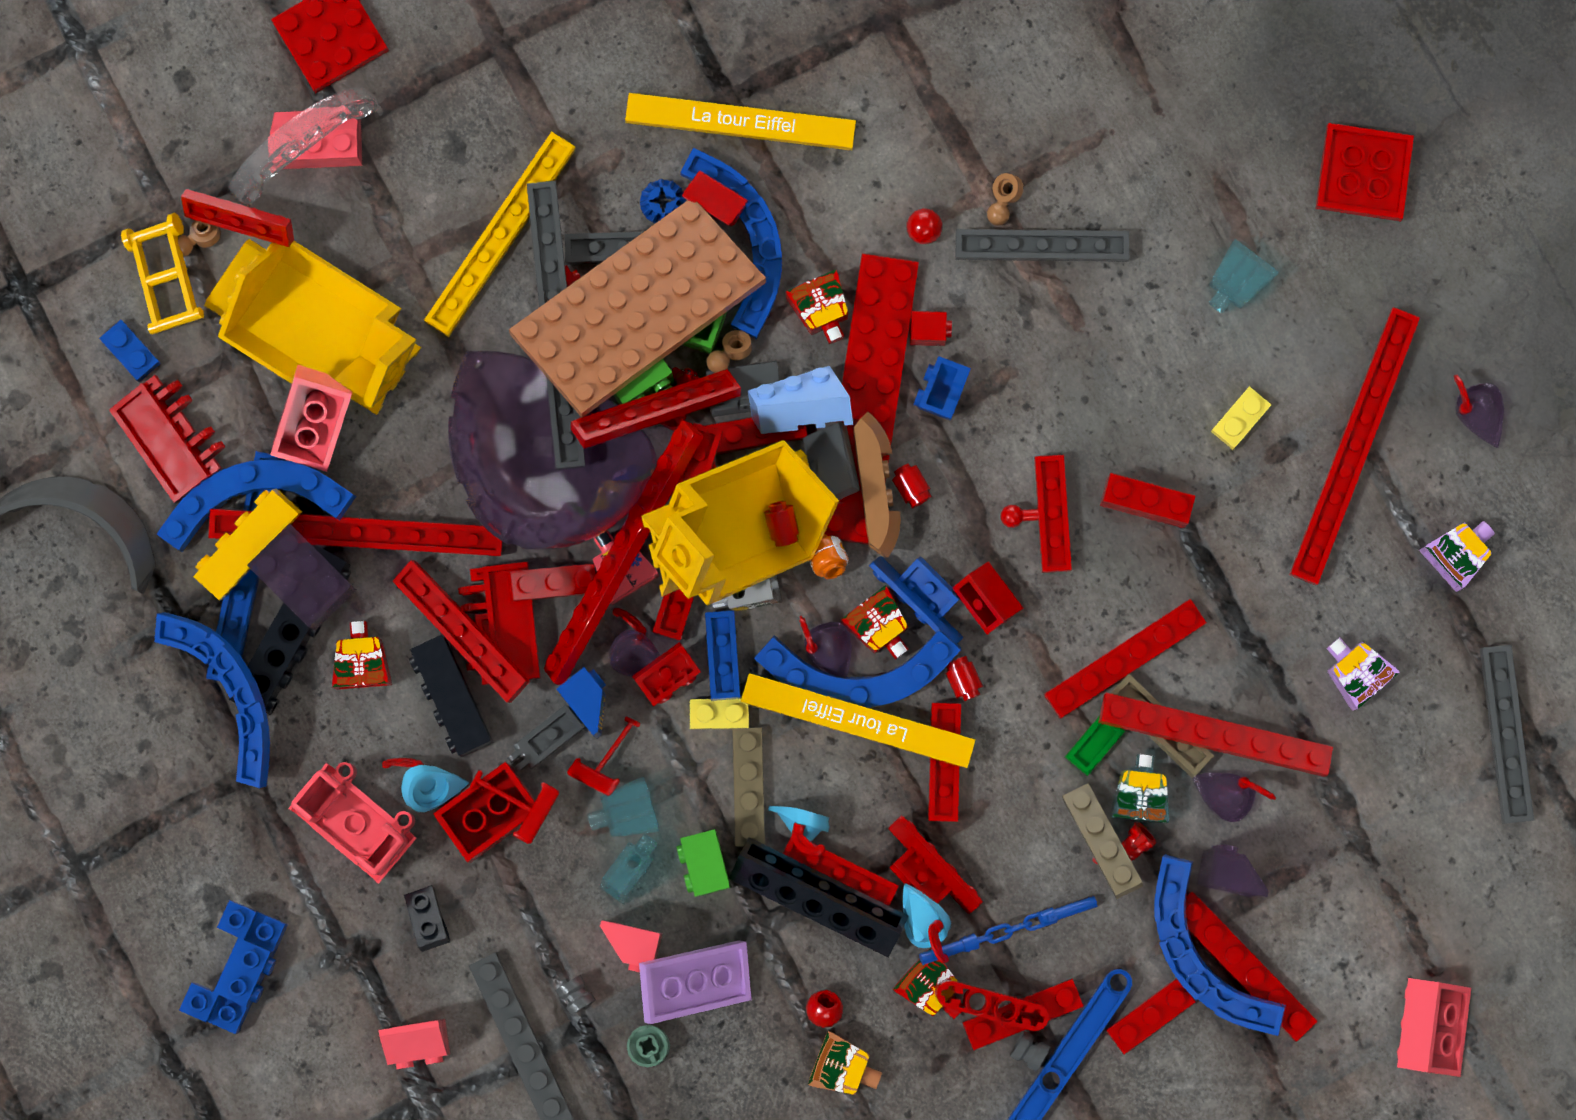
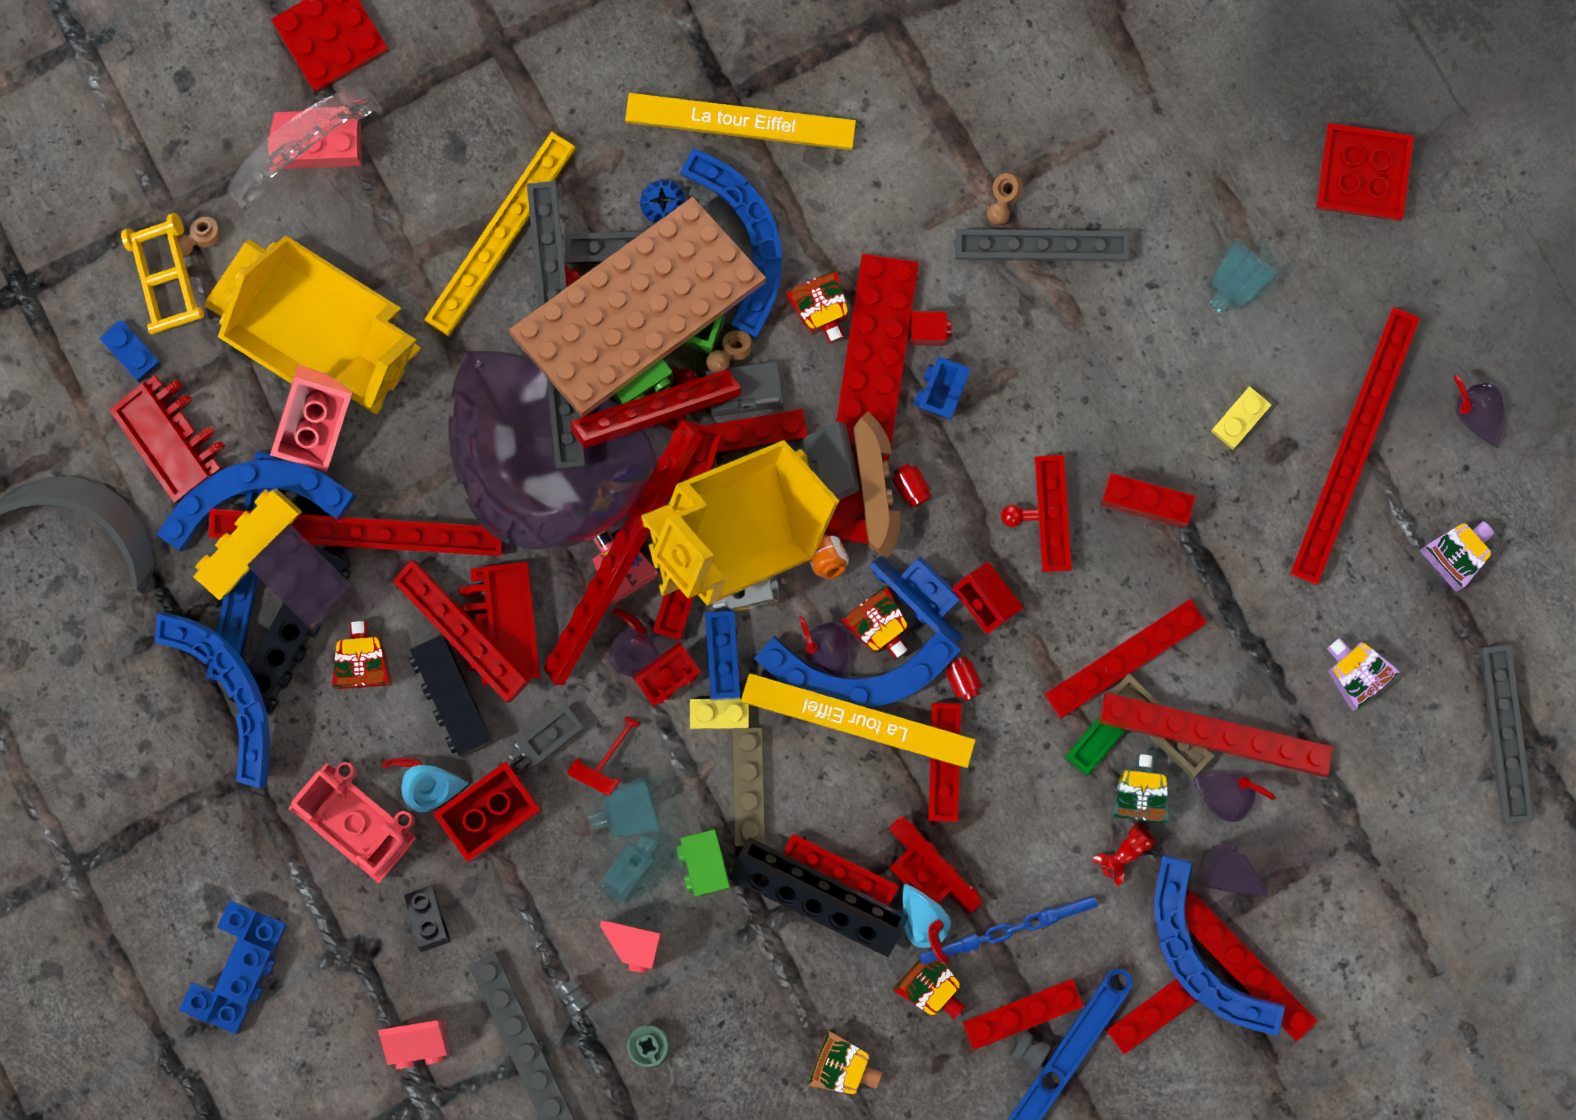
(237, 218): red plate -> none
(537, 812): red piece -> none
(550, 582): red plate -> none
(586, 698): blue slope -> none
(695, 981): lavender plate -> none
(715, 198): red slope -> none
(782, 523): red brick -> none
(800, 400): light blue wedge -> none
(804, 827): medium azure piece -> none
(824, 1008): red piece -> none
(924, 226): red piece -> none
(990, 1008): red beam -> none
(1102, 841): dark tan plate -> none
(1433, 1027): coral slope -> none

